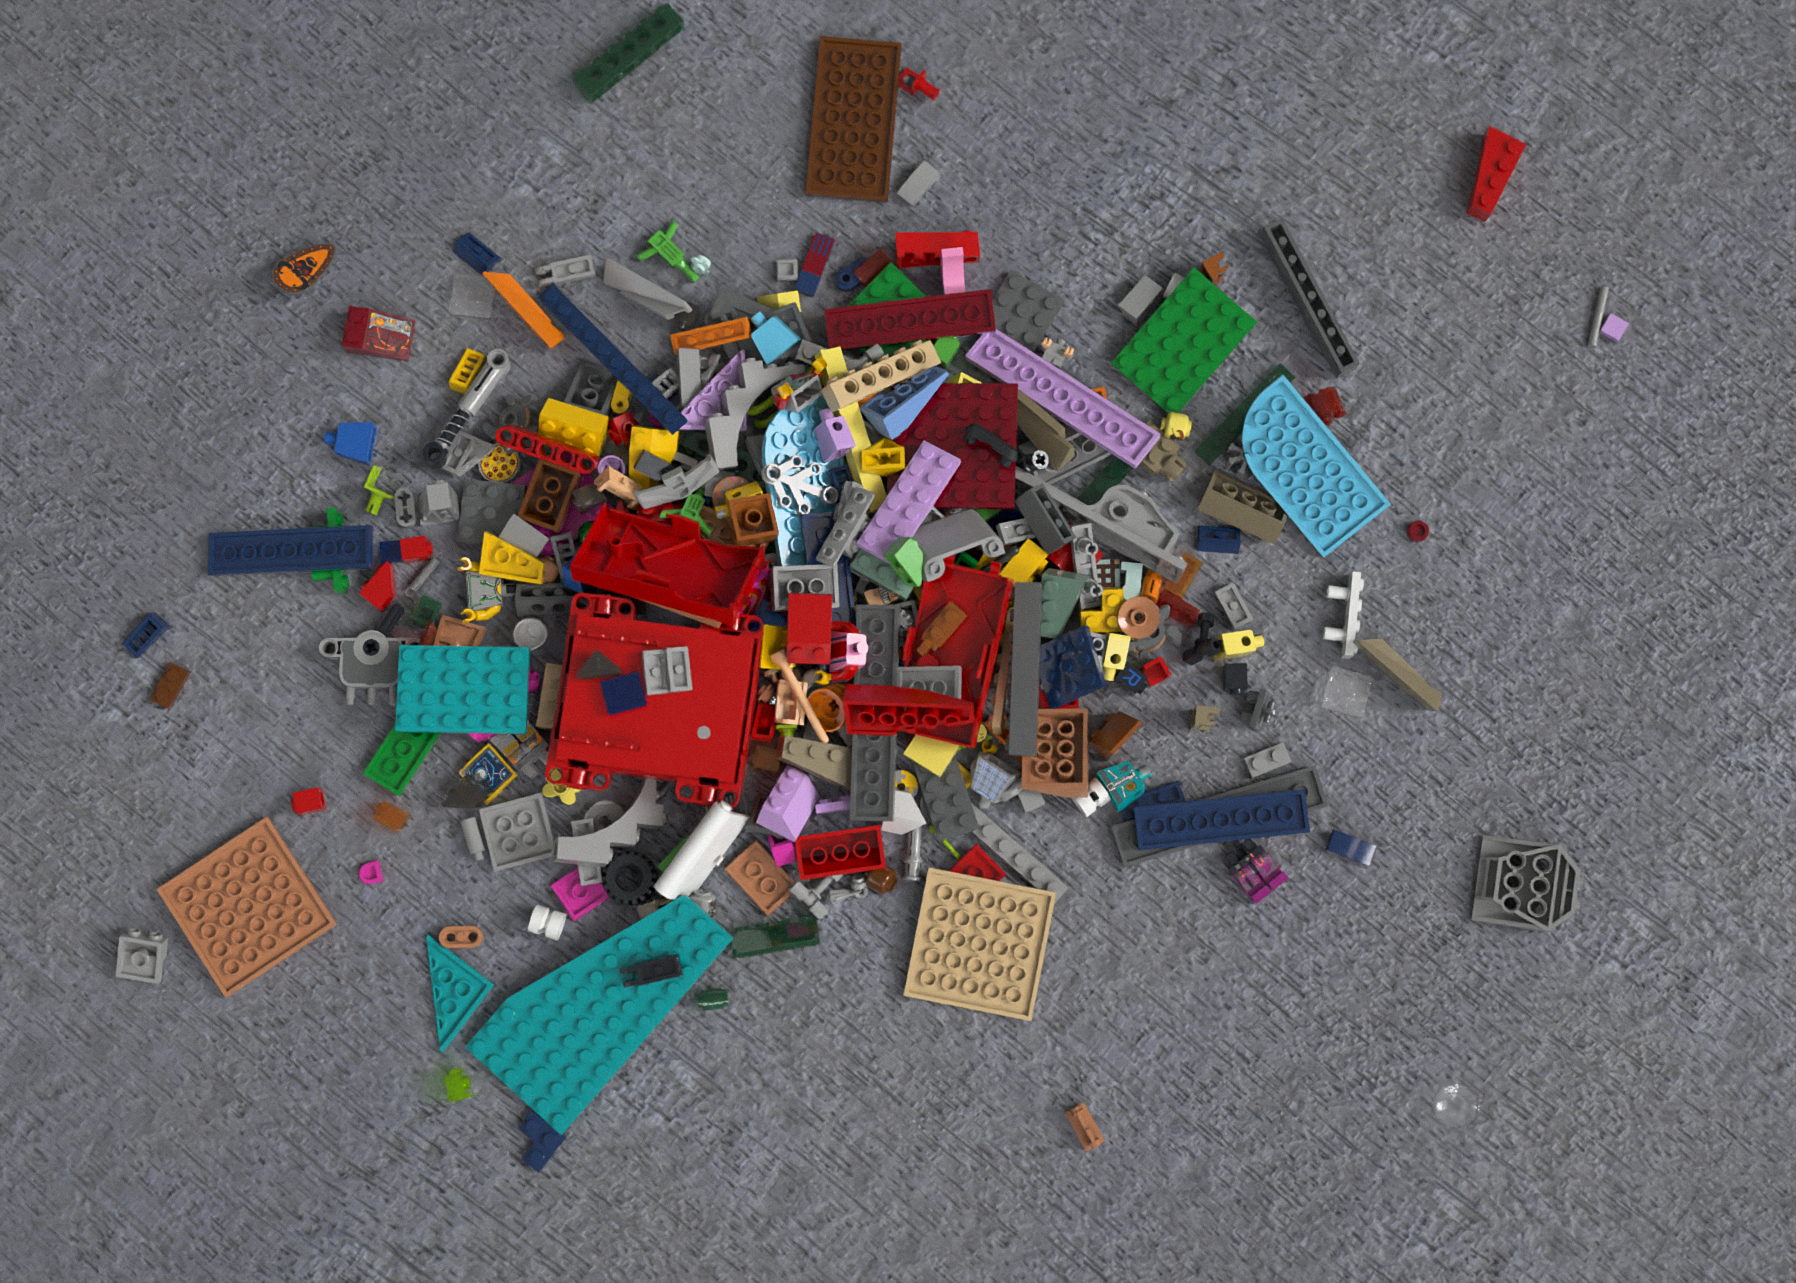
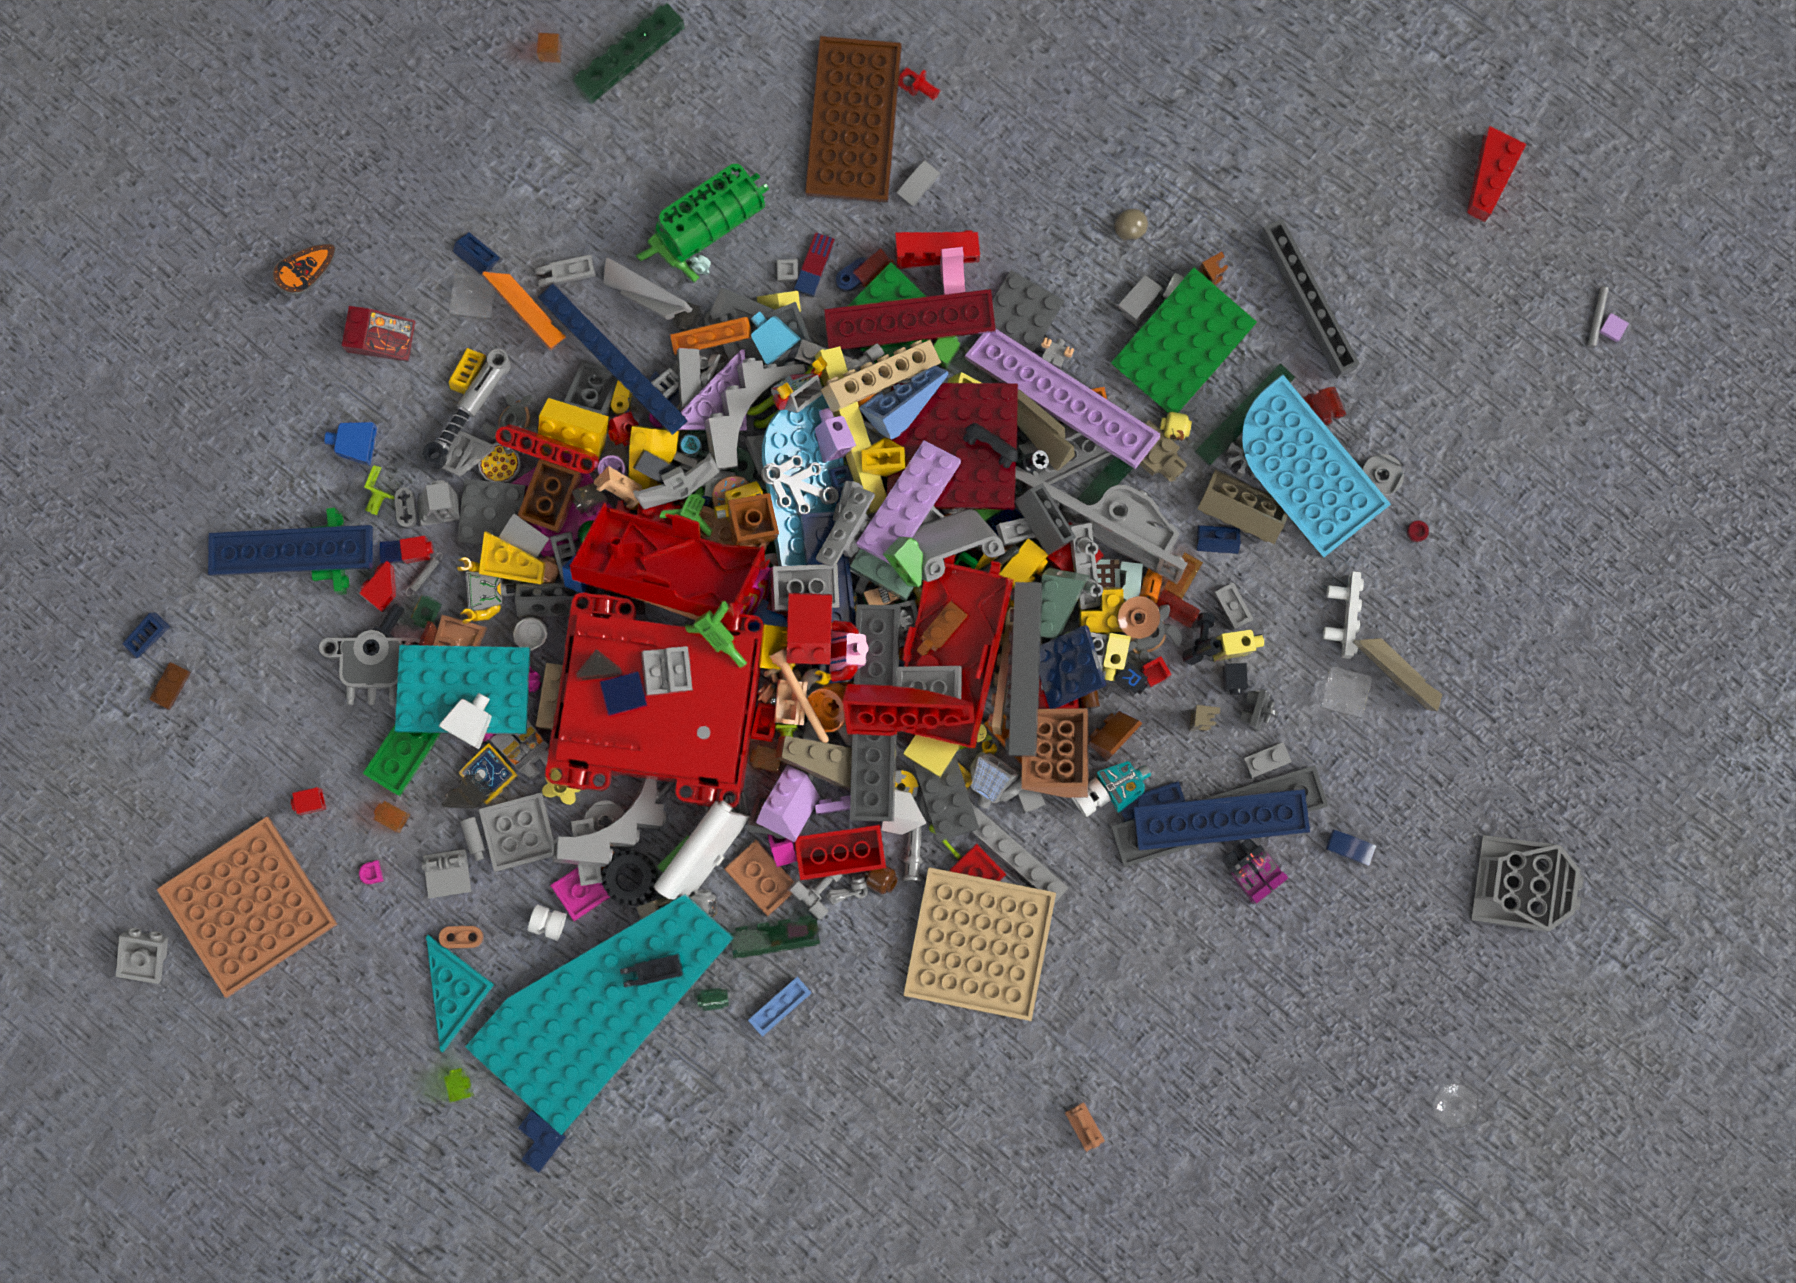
(446, 873): none -> light grey hinge
(469, 721): none -> white torso
(549, 47): none -> clear orange brick
(690, 445): none -> tile
(711, 218): none -> green piece
(716, 634): none -> bright green piece
(779, 1006): none -> medium blue plate
(1090, 701): none -> reddish brown piece
(1131, 224): none -> dark tan hair
(1393, 472): none -> light grey plate

